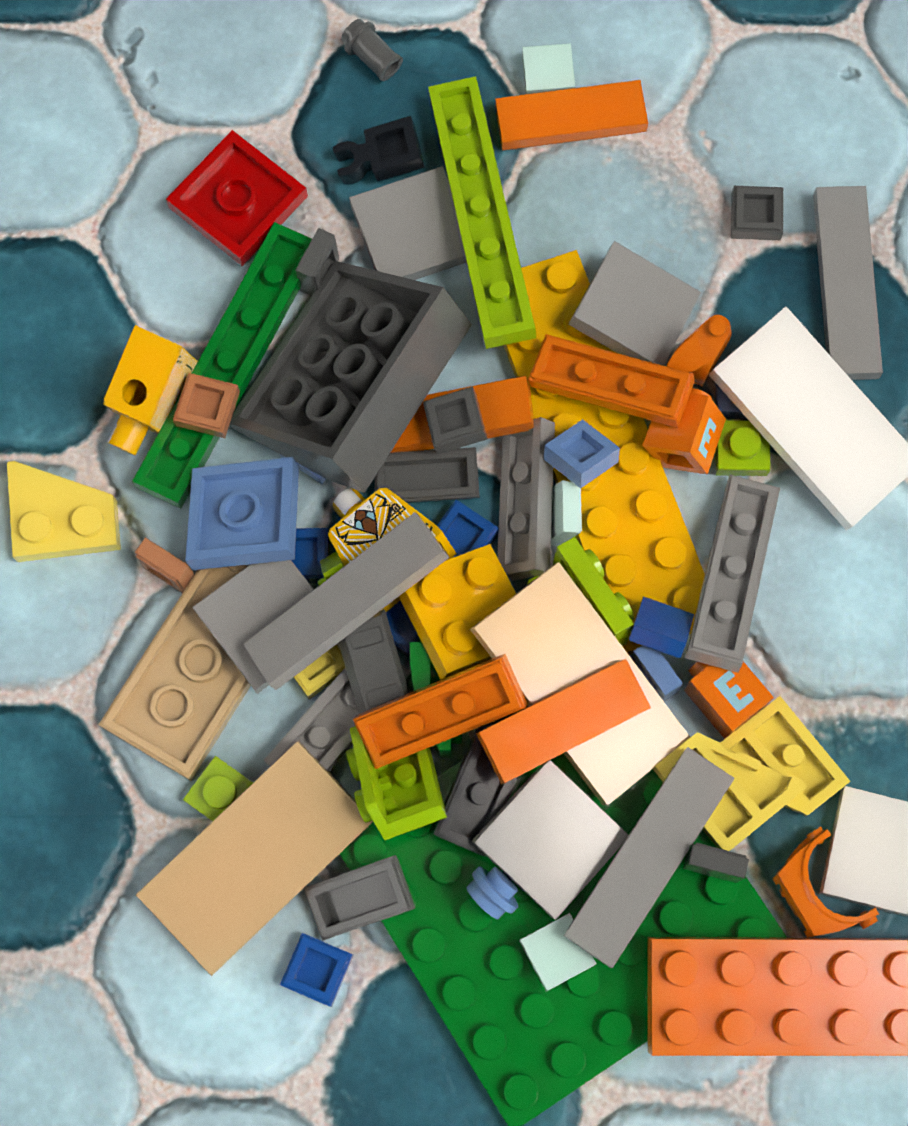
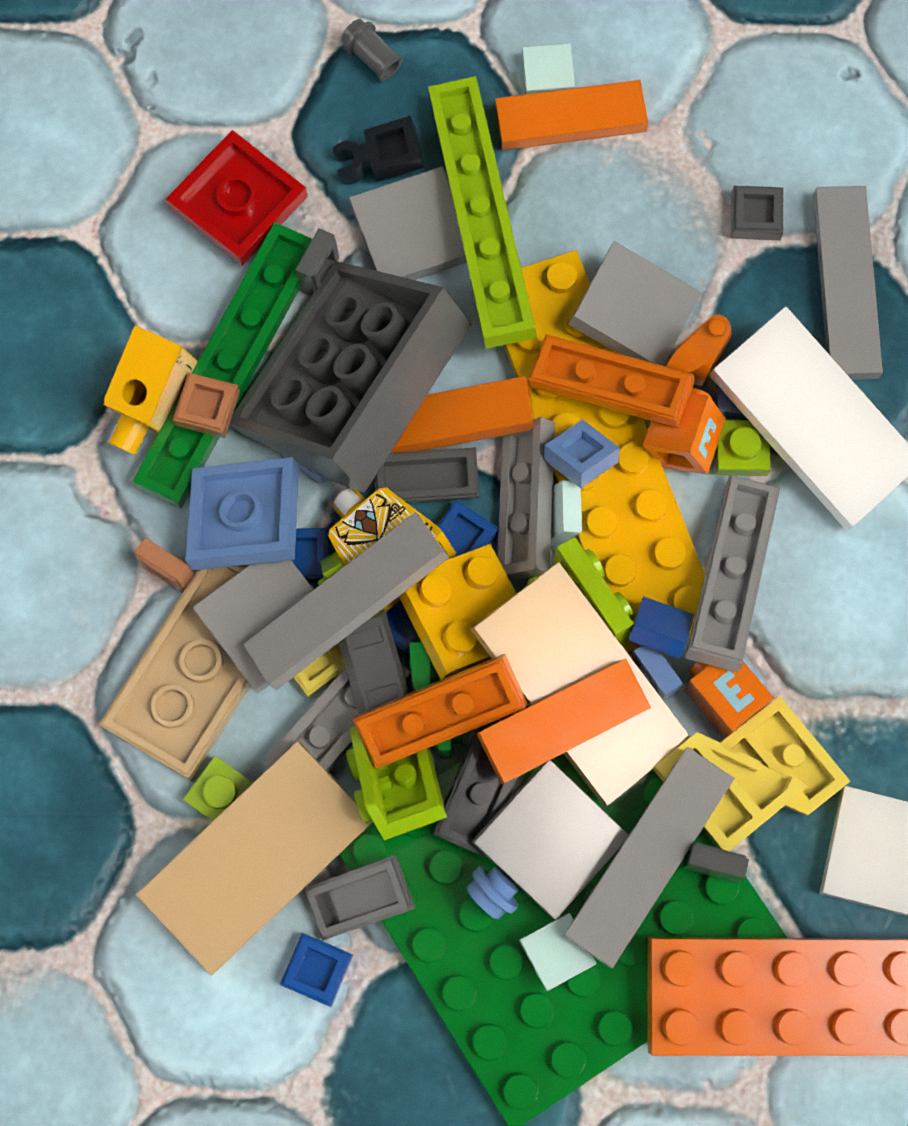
(58, 516): light yellow wing -> none
(455, 420): dark grey tile -> none
(801, 897): orange helmet -> none

